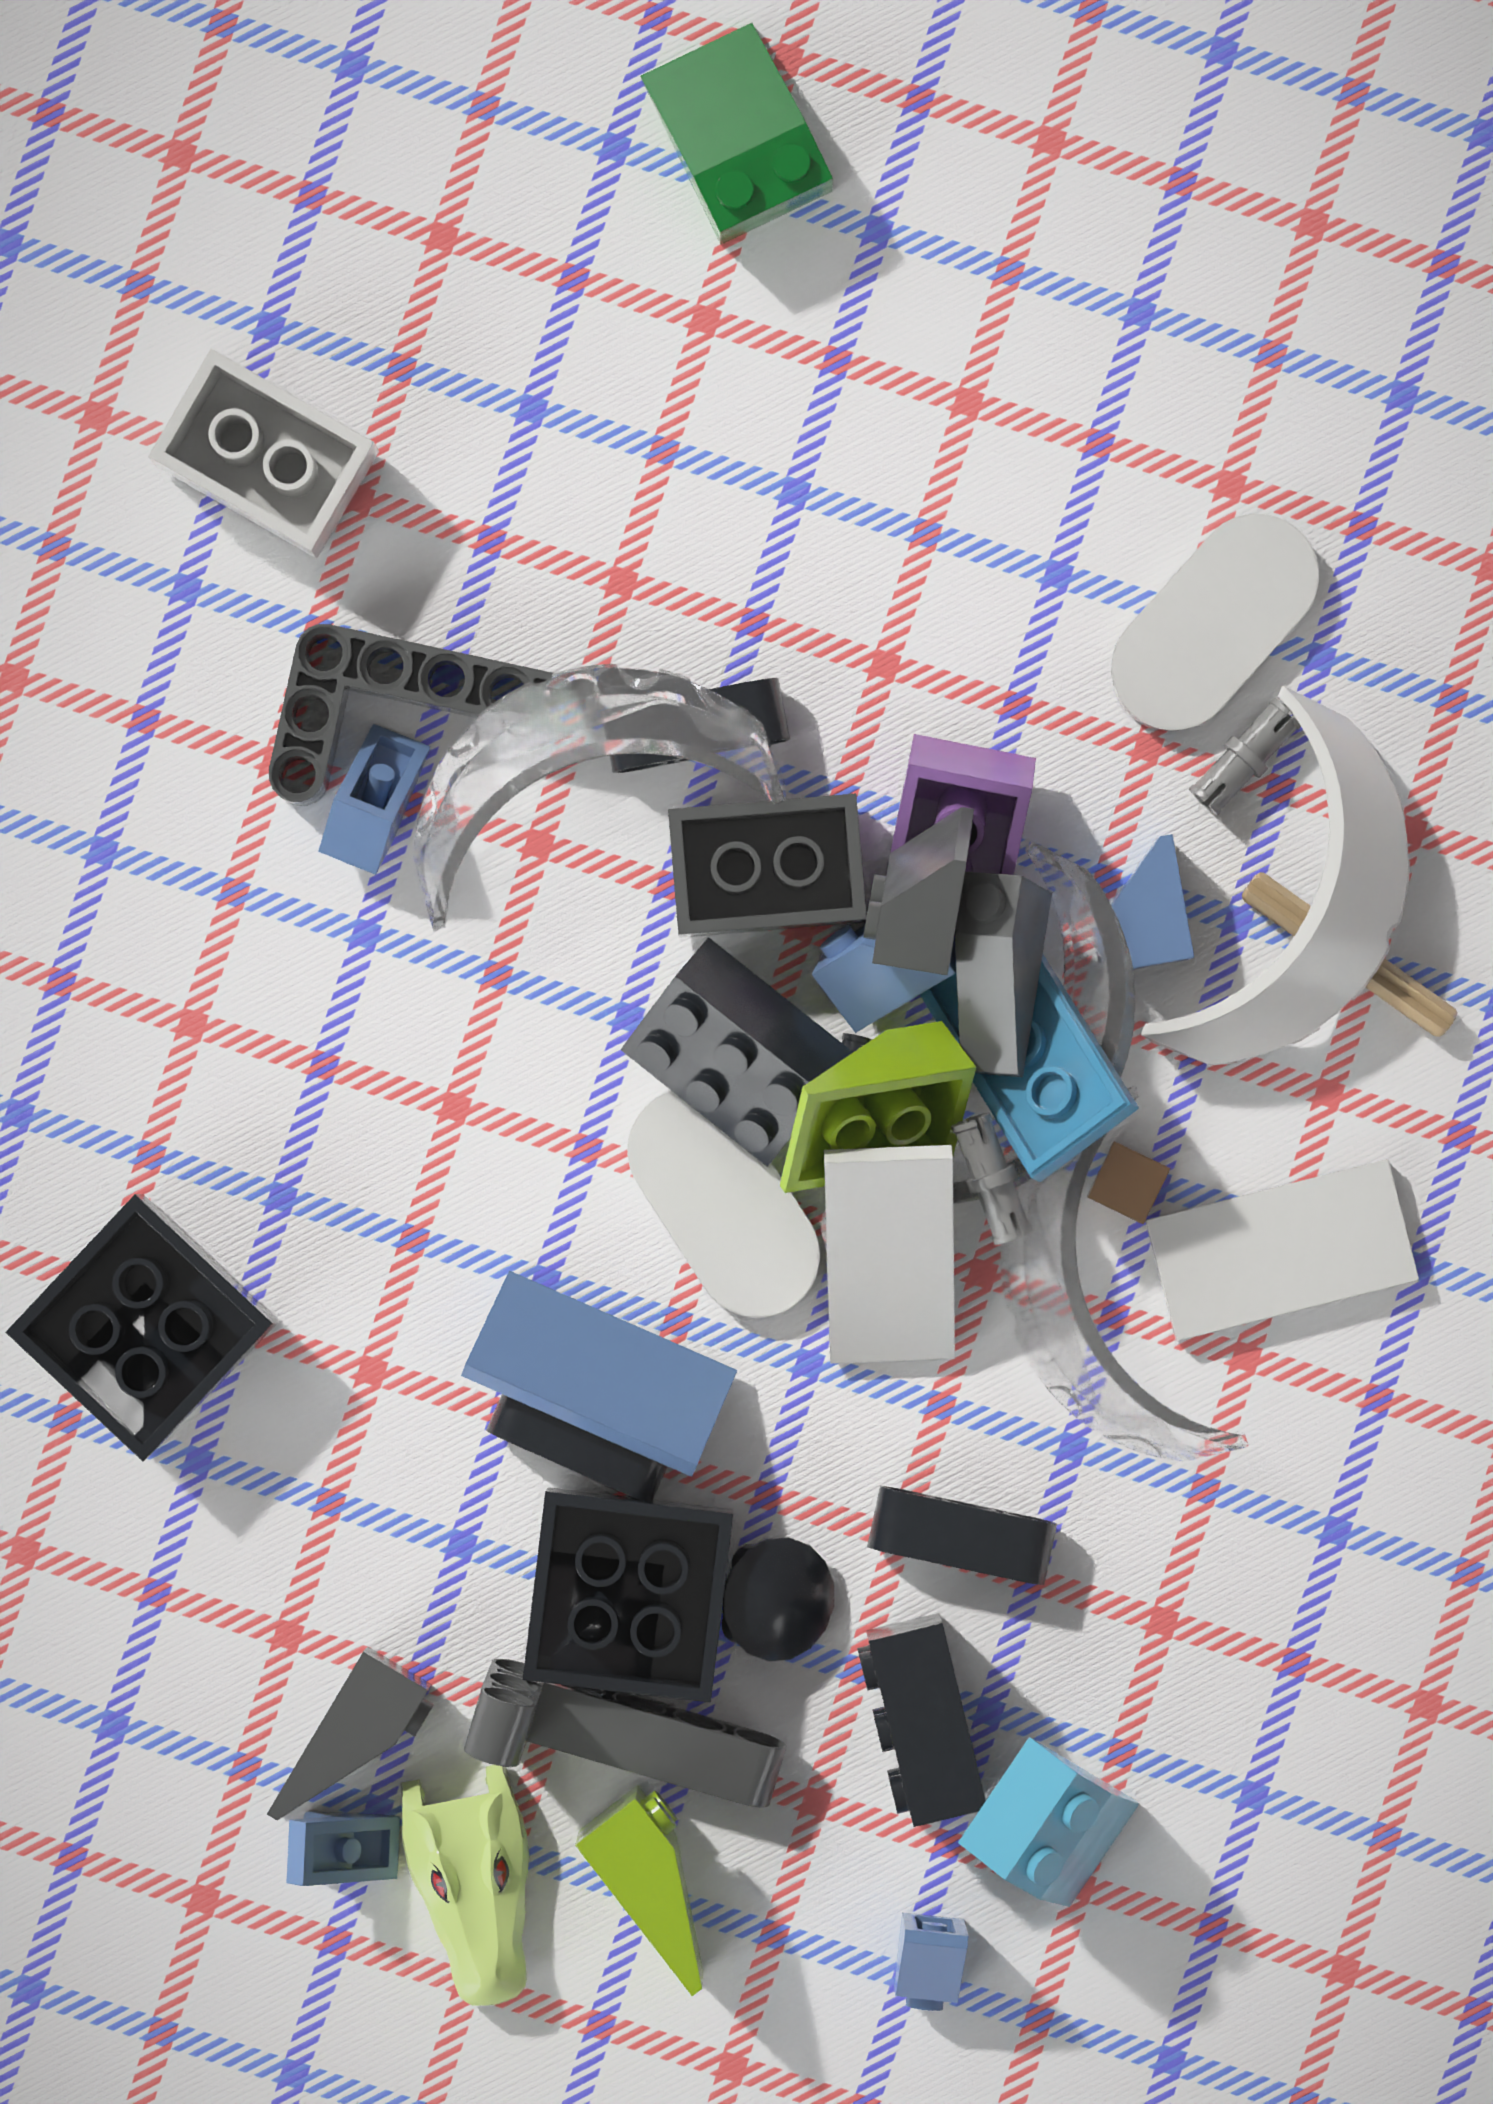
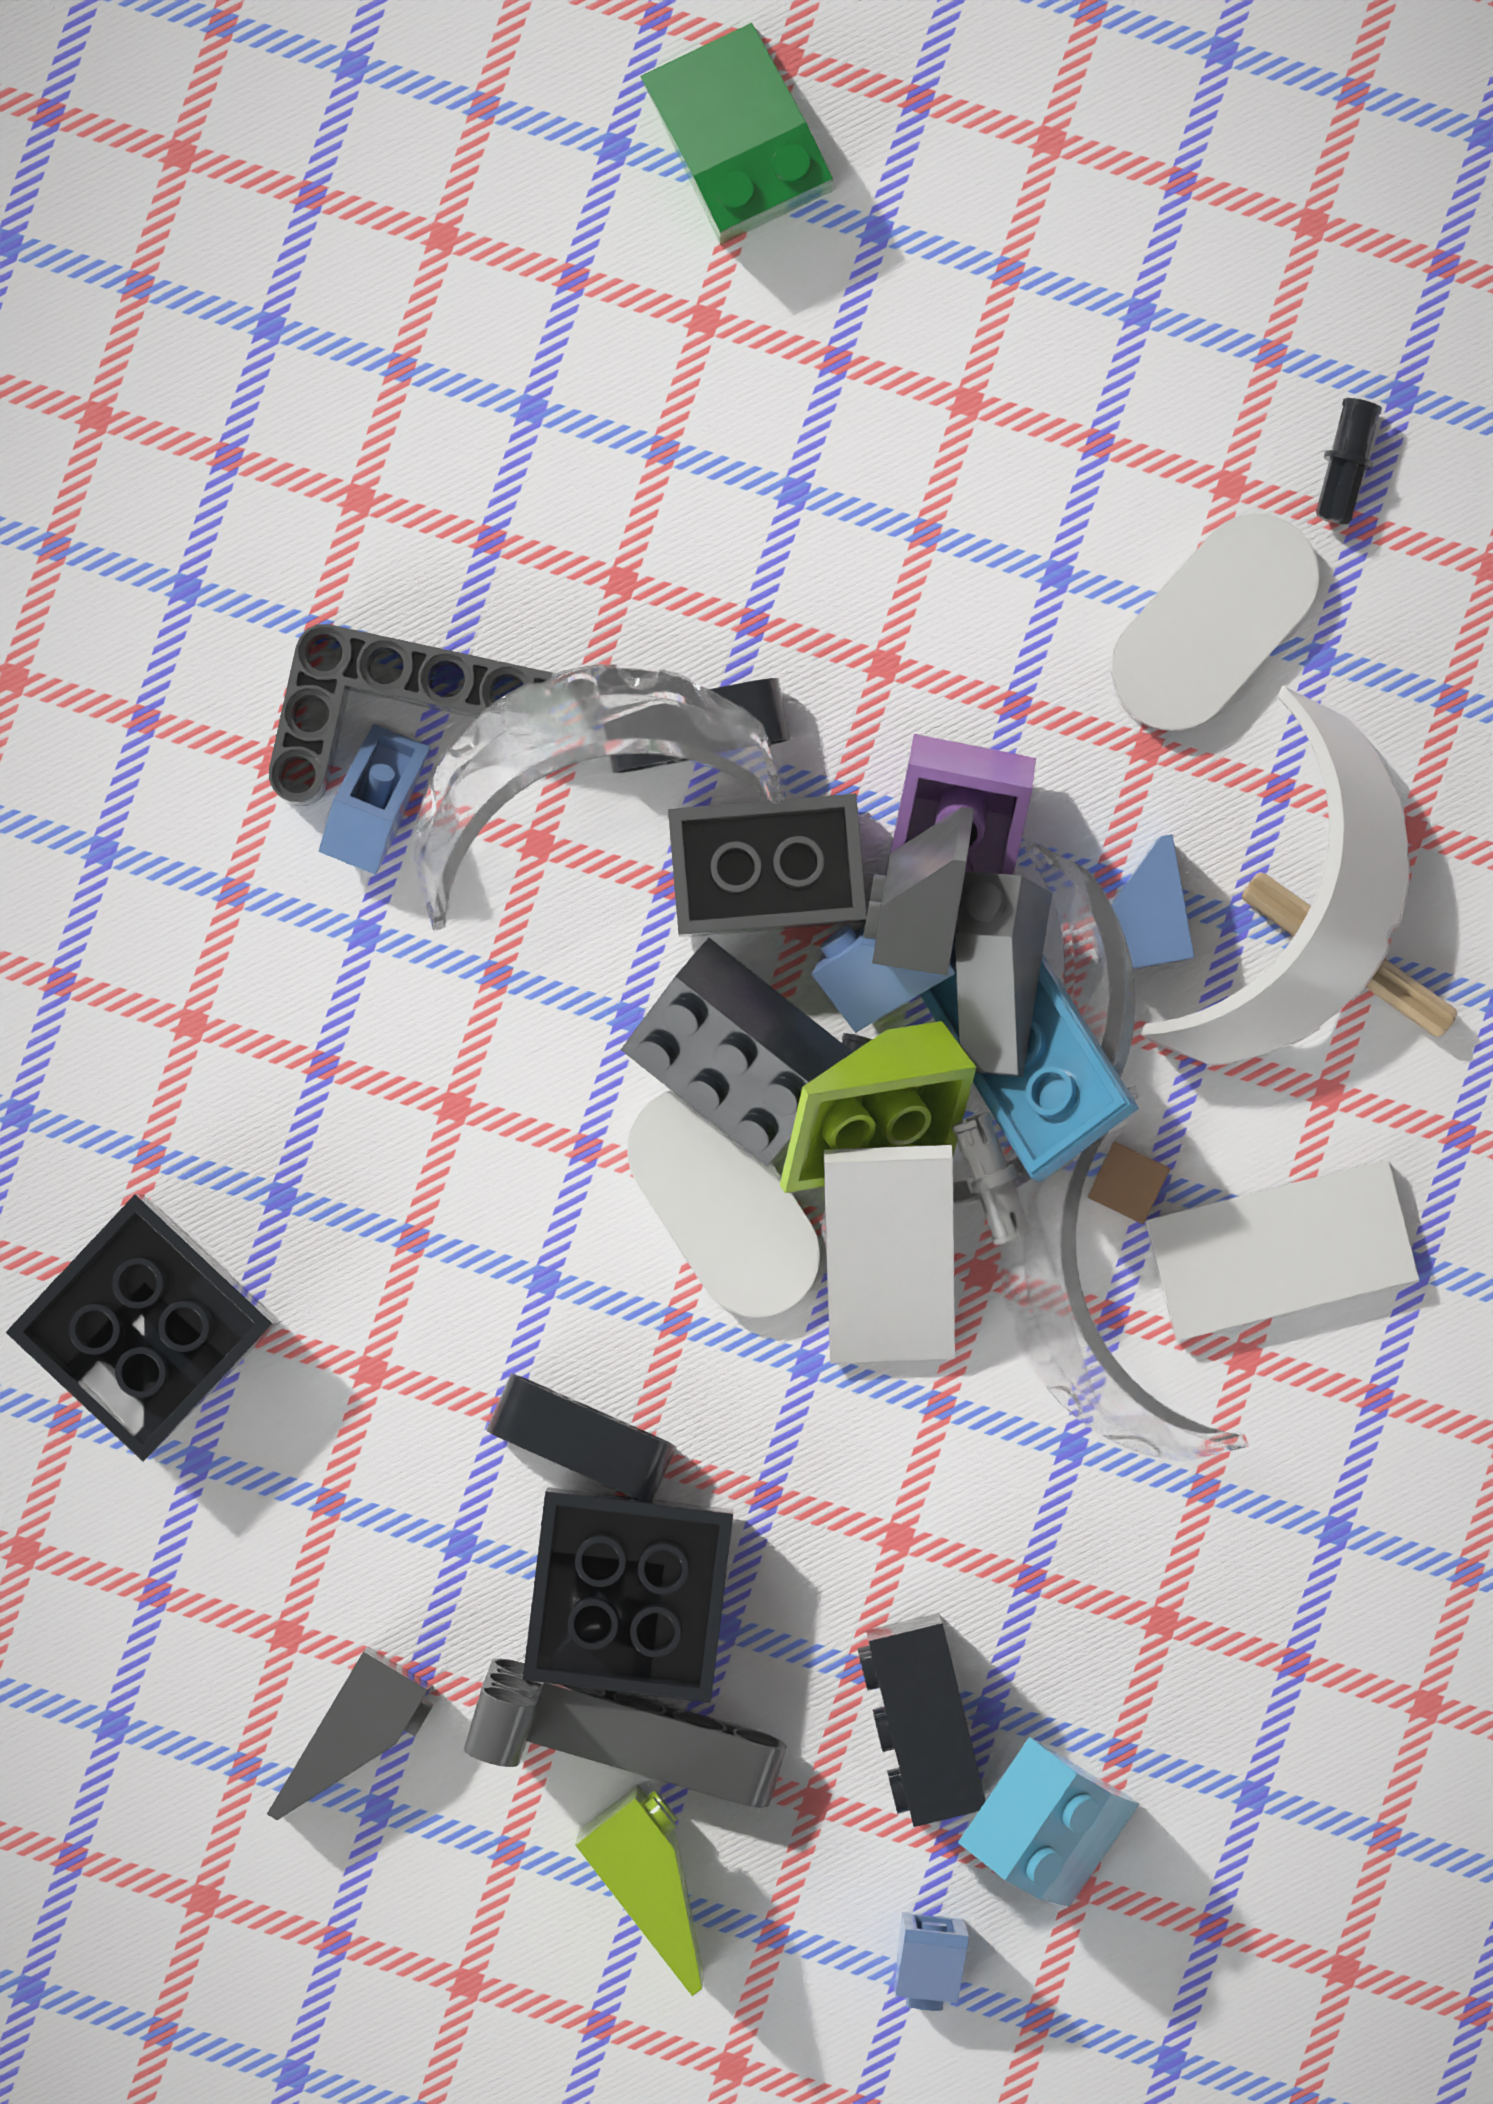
(263, 453): white brick -> none
(342, 1848): medium blue slope -> none
(472, 1874): yellowish green animal -> none
(599, 1373): medium blue tile -> none
(777, 1598): black dish -> none
(962, 1535): black beam -> none
(1245, 756): light grey pin -> none
(1347, 460): none -> black axle

